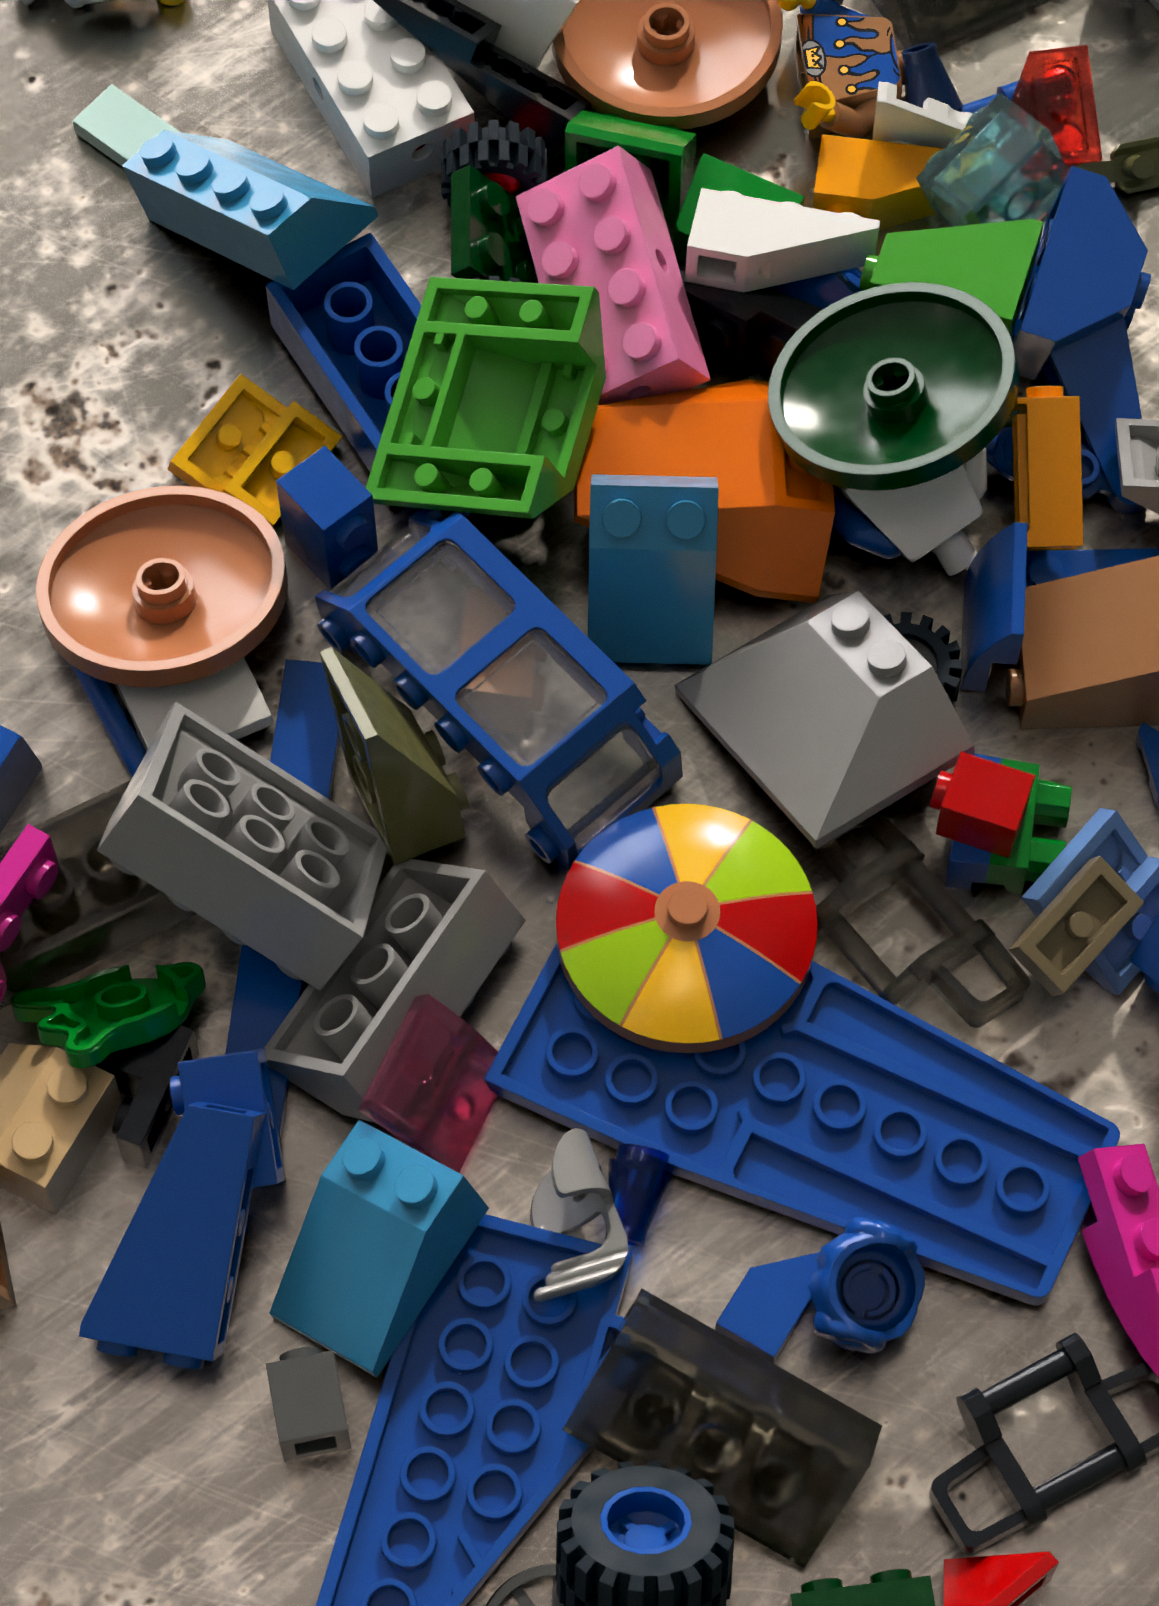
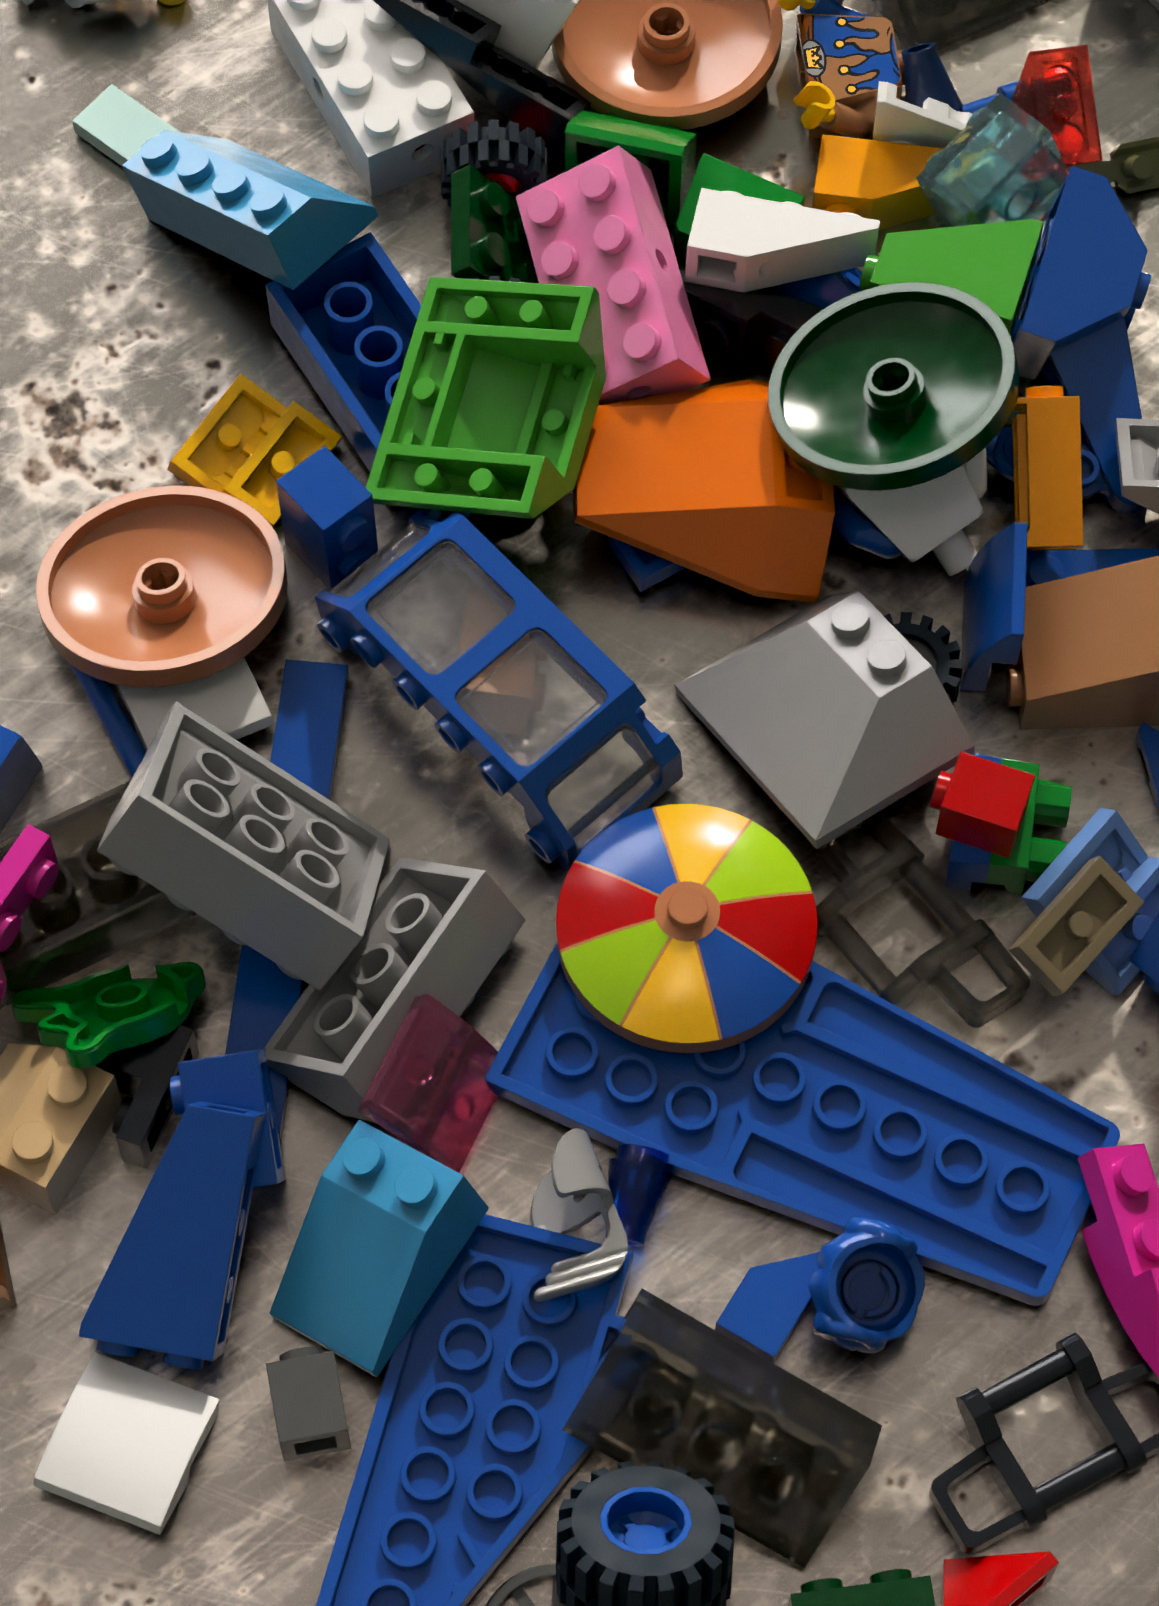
(126, 1443): none -> white slope
(393, 764): olive slope -> none
(652, 567): dark azure slope -> none

